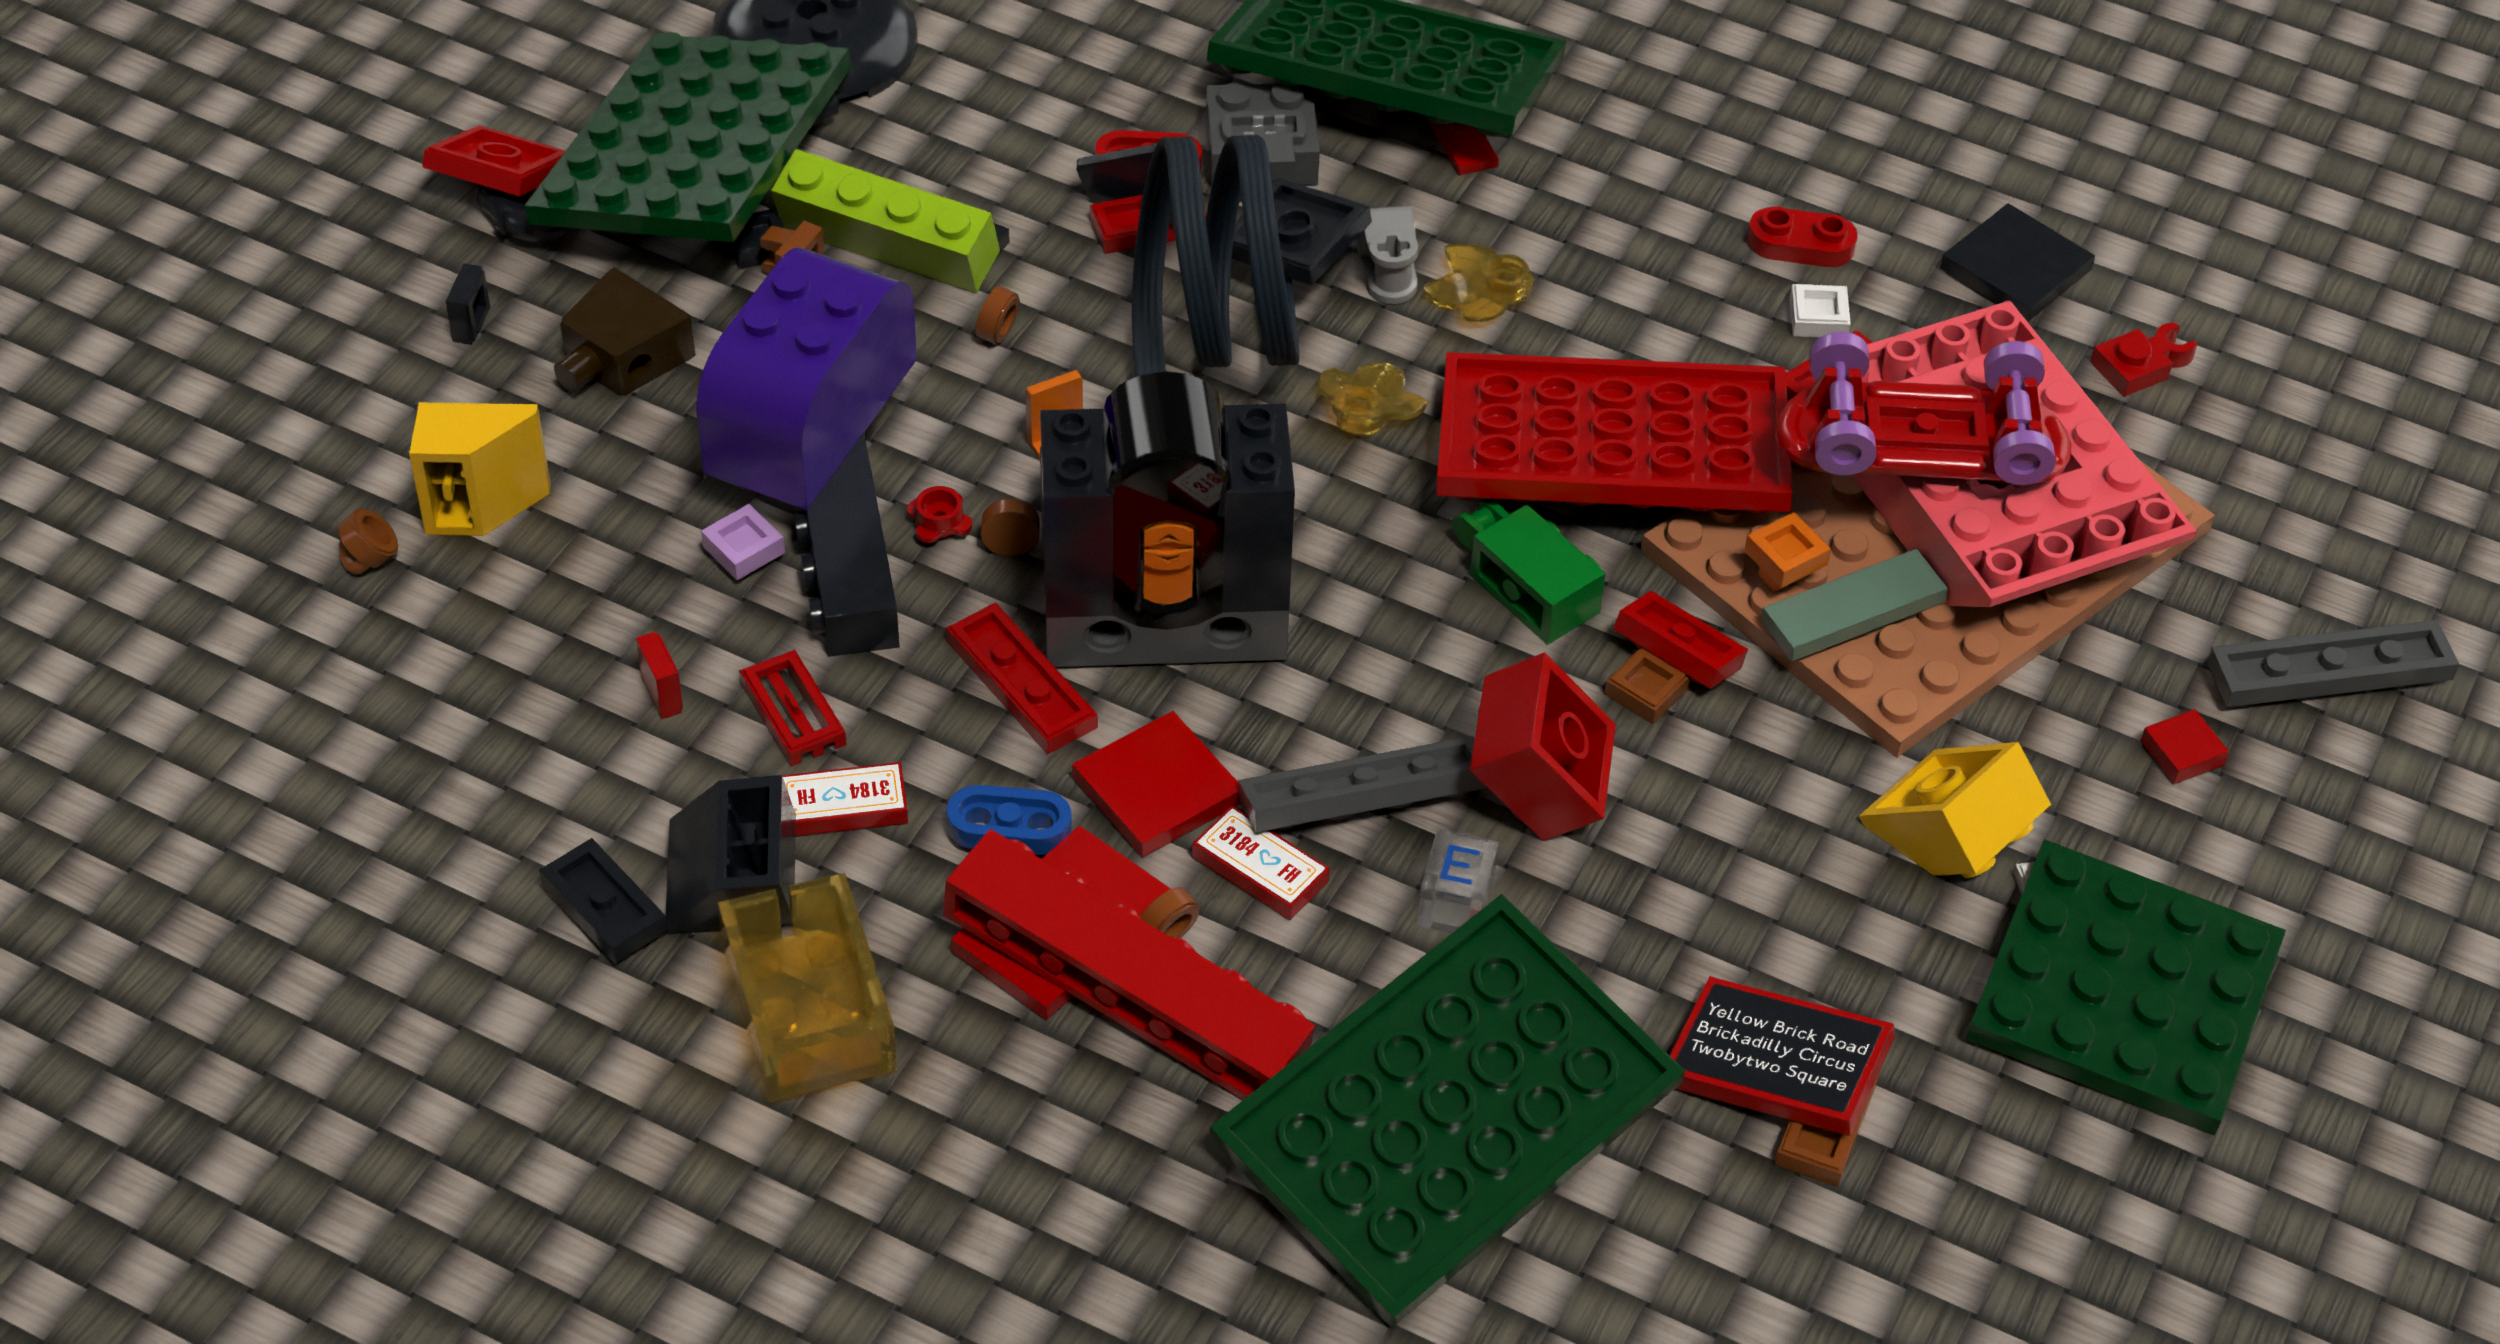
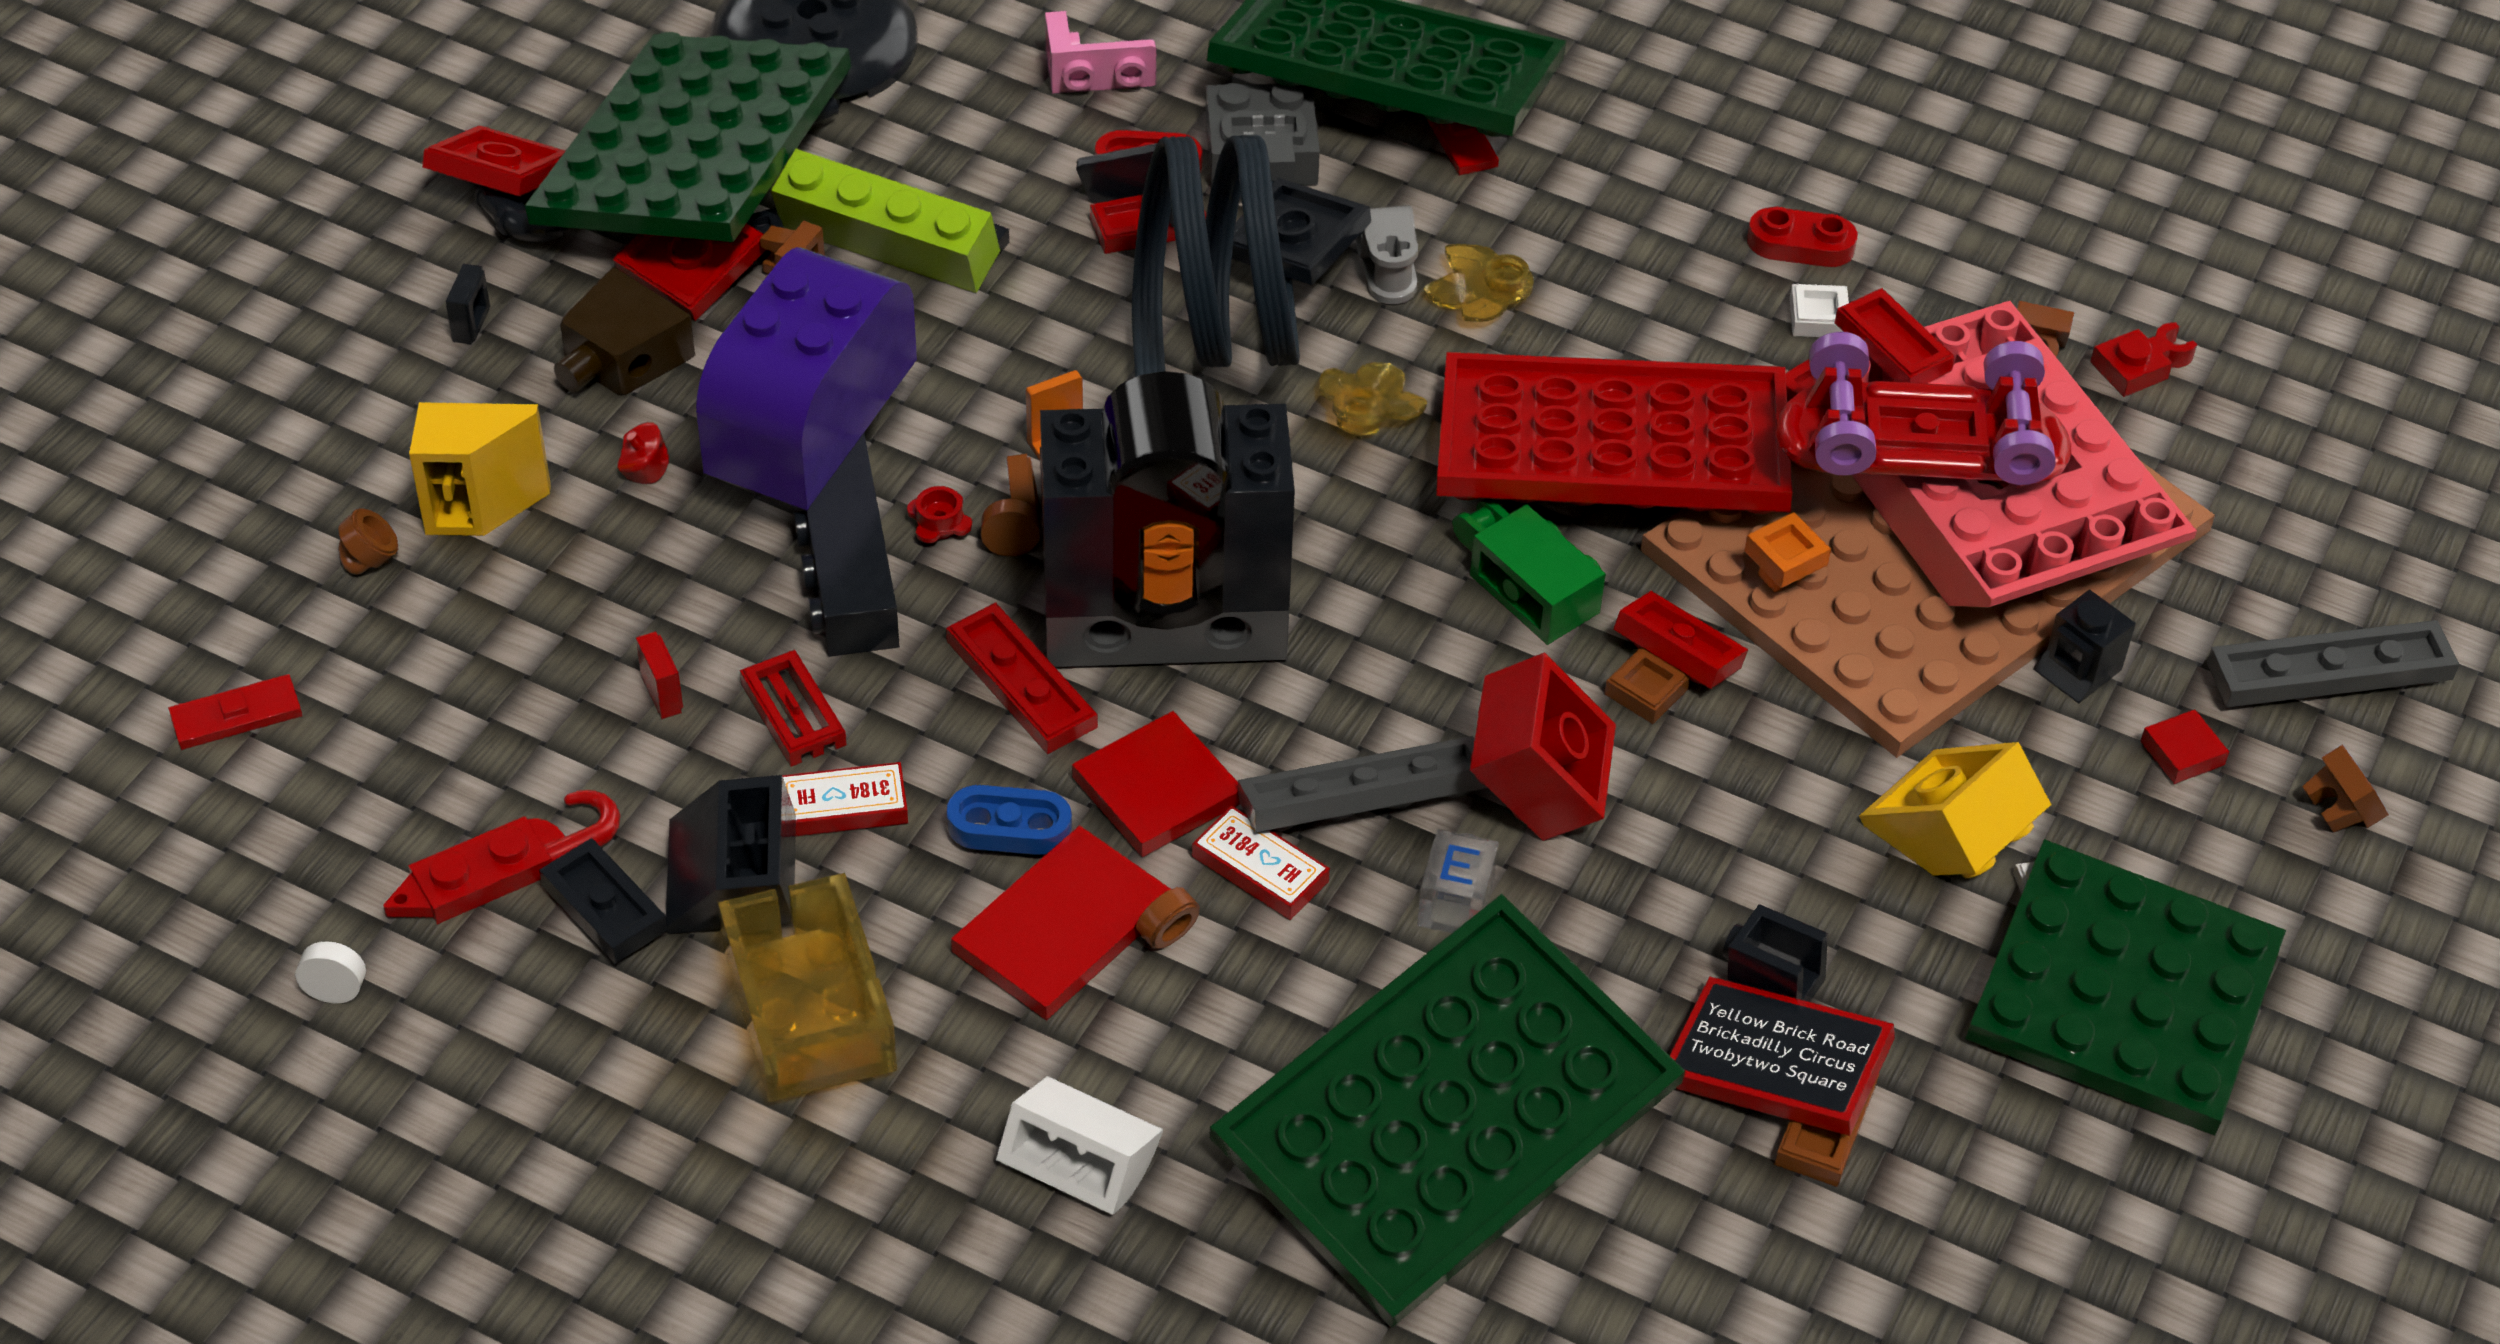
(235, 711): none -> red piece
(330, 972): none -> white tile
(495, 862): none -> red plate
(644, 454): none -> red piece
(688, 269): none -> red tile
(743, 541): lavender plate -> none
(997, 315): dark orange tile -> none
(1022, 480): none -> dark orange tile
(1078, 1144): none -> white brick
(1095, 65): none -> bright pink bracket
(1124, 966): red brick -> none
(1777, 954): none -> black window
(1854, 604): sand green tile -> none
(1895, 338): none -> red tile
(2017, 261): black tile -> none
(2049, 323): none -> dark orange tile
(2086, 646): none -> black window
(2354, 793): none -> dark orange tile

